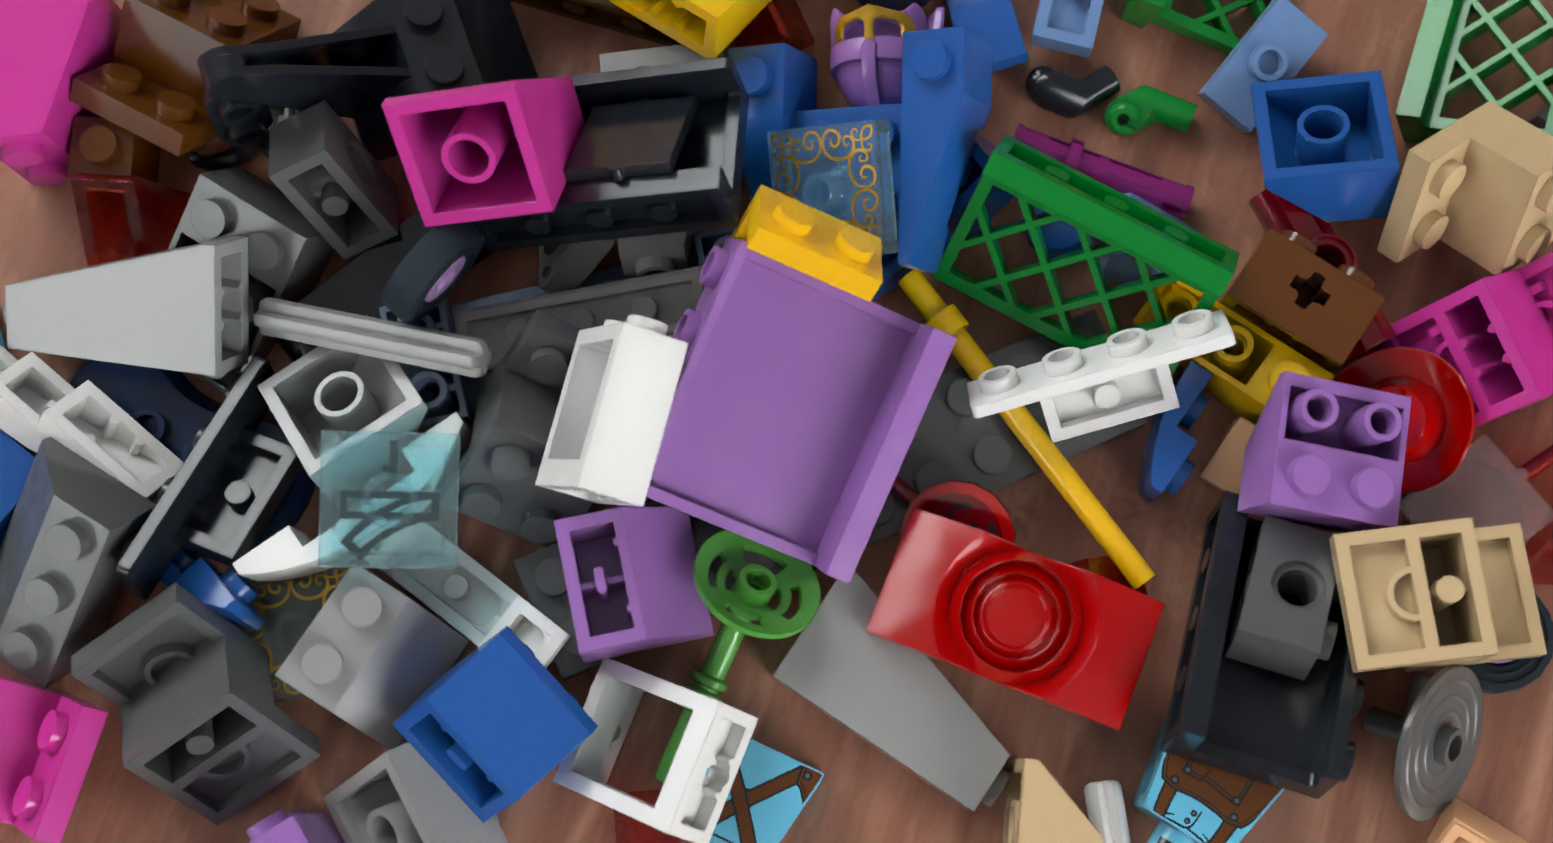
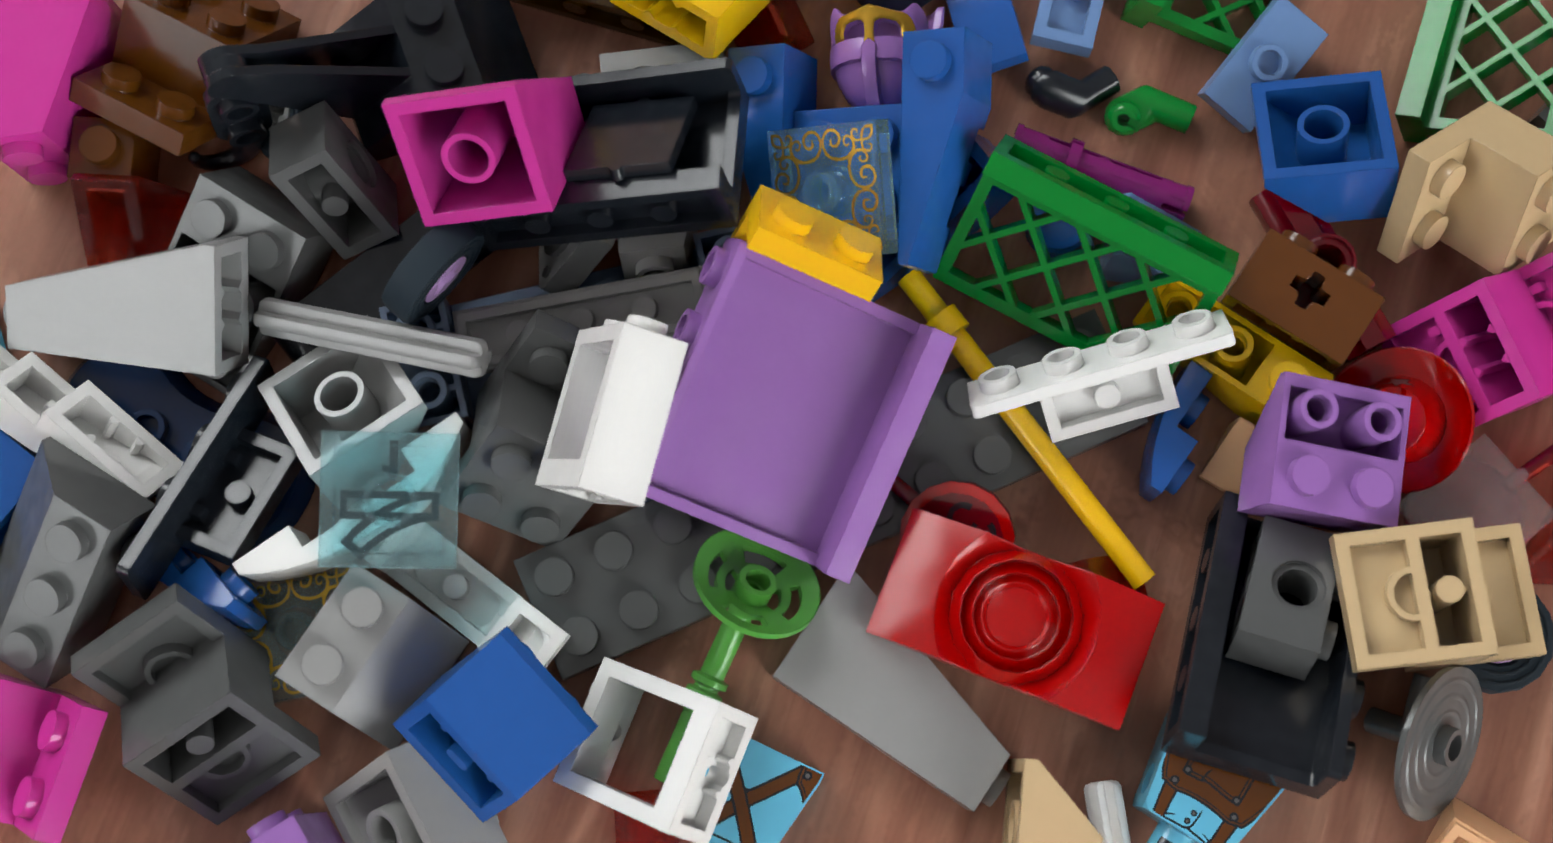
(631, 580): medium lavender slope -> none

